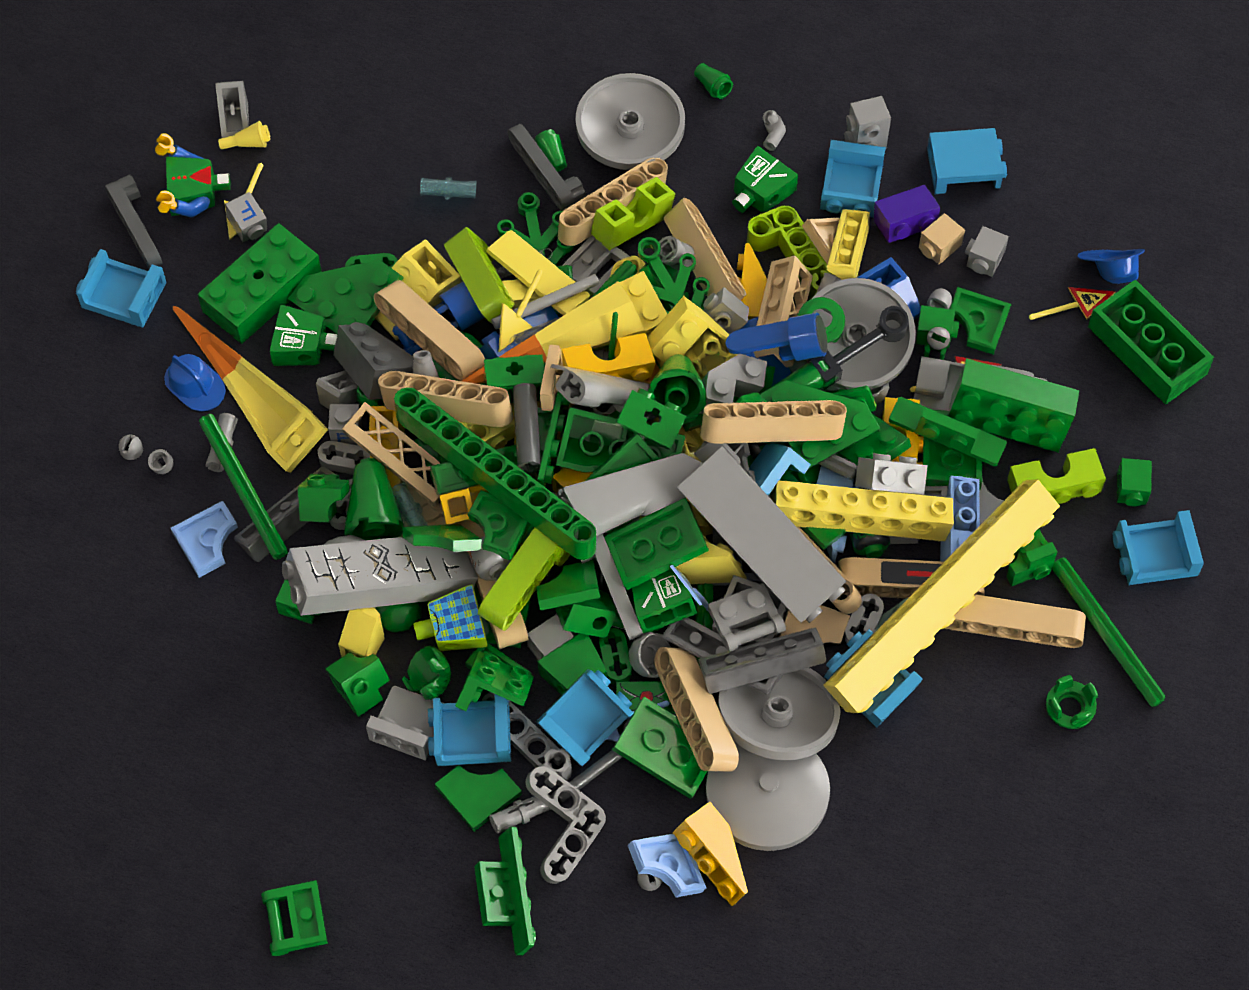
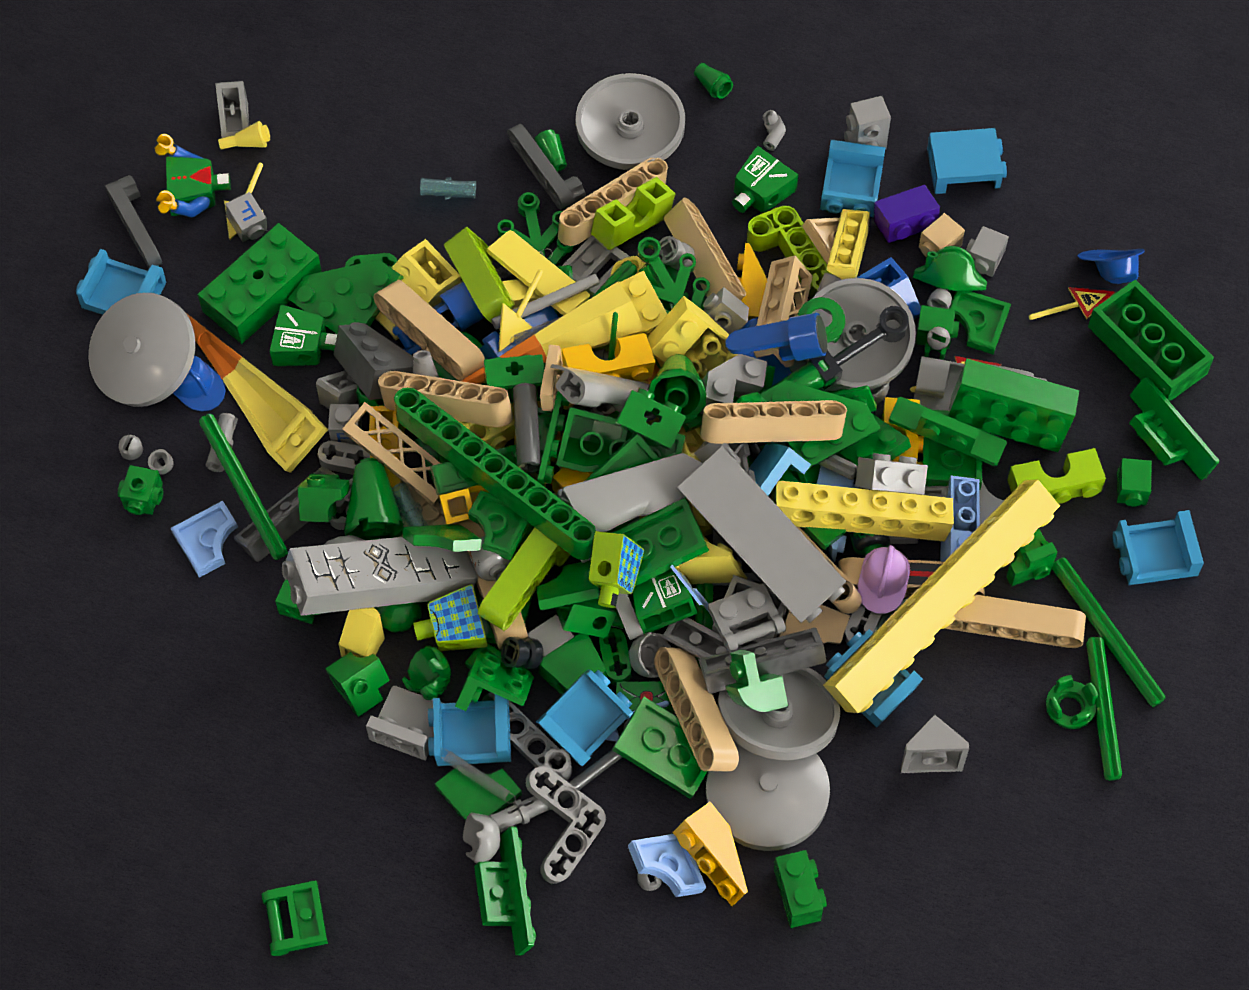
(141, 349): none -> light grey dish
(141, 490): none -> green brick
(478, 771): none -> light grey piece
(483, 835): none -> light grey hair
(522, 652): none -> black wheel
(614, 566): none -> lime torso
(754, 691): none -> brick
(798, 888): none -> green brick
(883, 580): none -> lavender piece
(935, 749): none -> light grey slope
(951, 270): none -> green hat
(1104, 710): none -> green axle
(1168, 431): none -> green bracket

